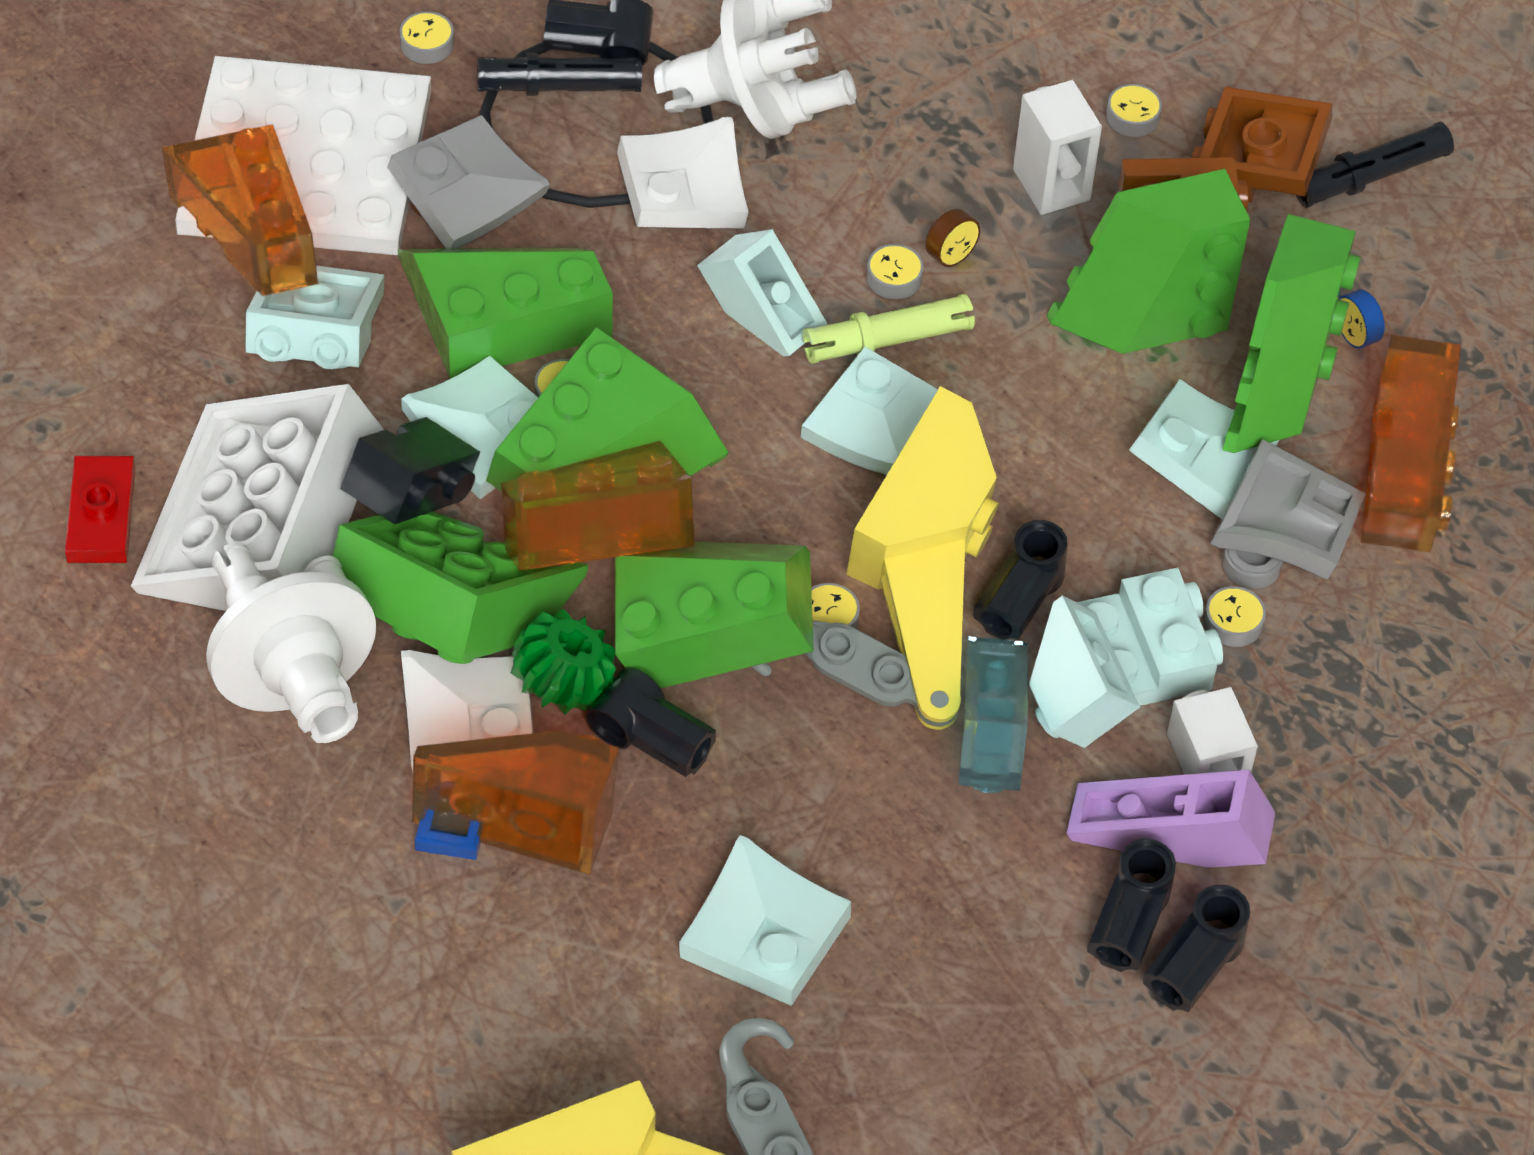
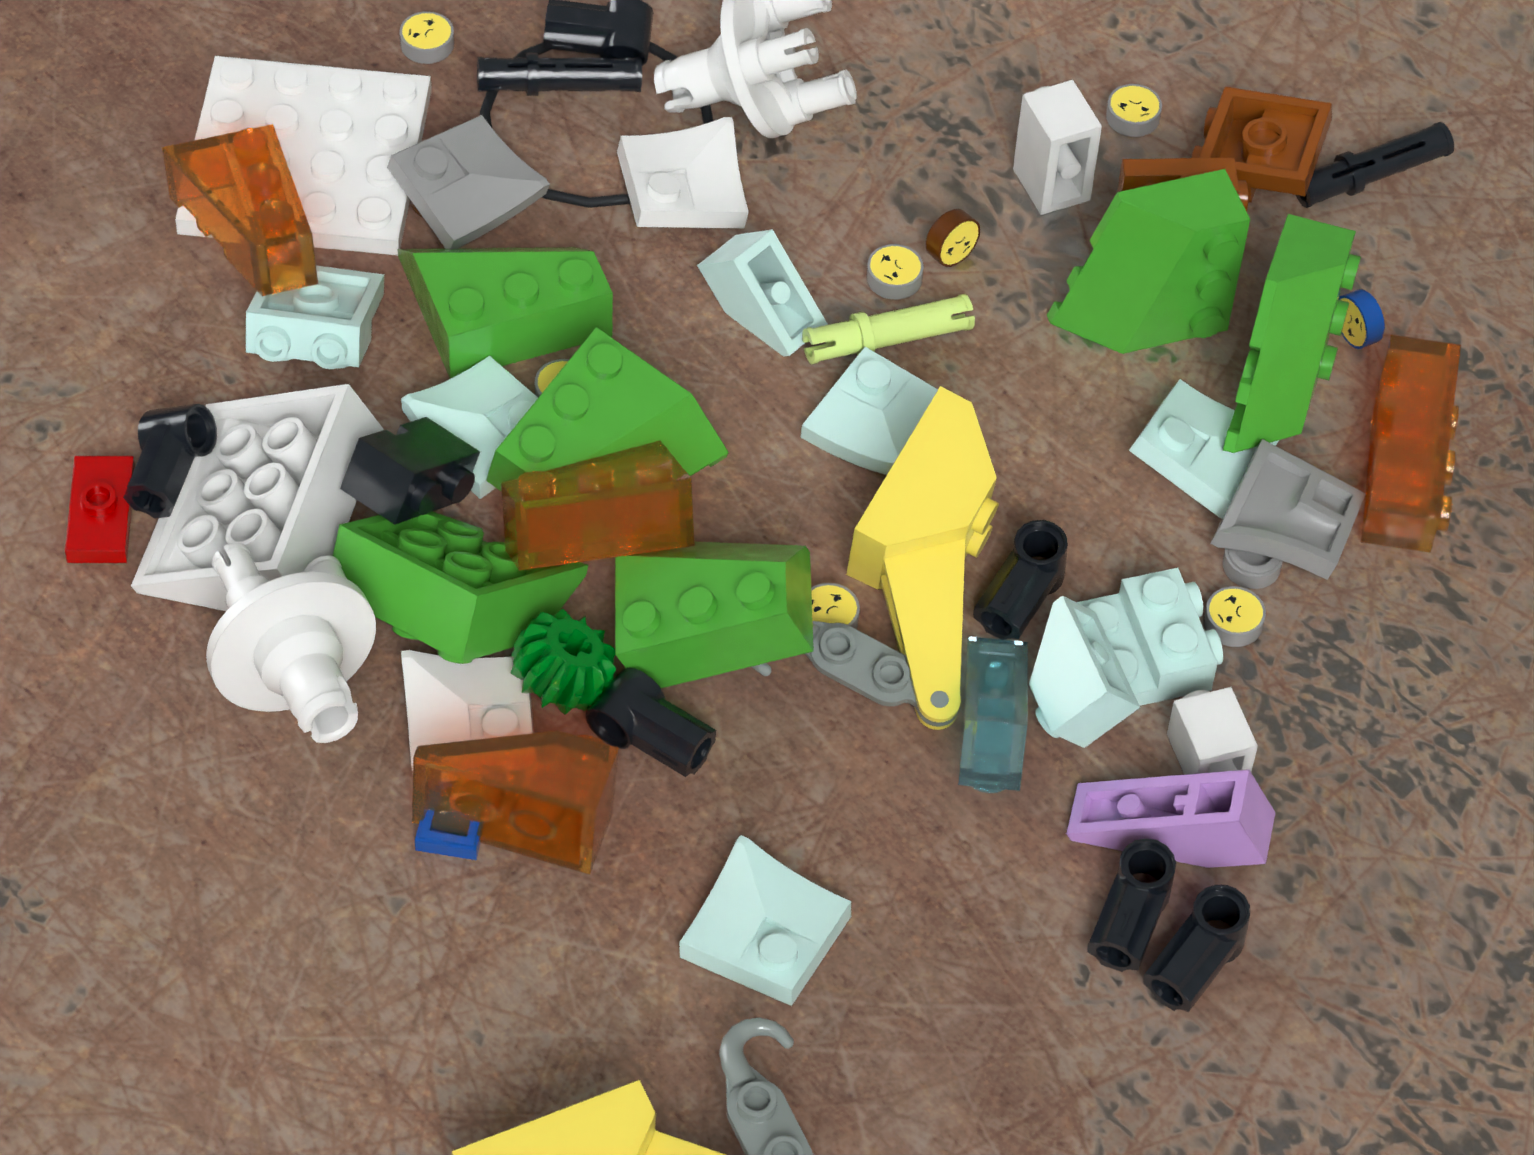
(168, 444): none -> black piece

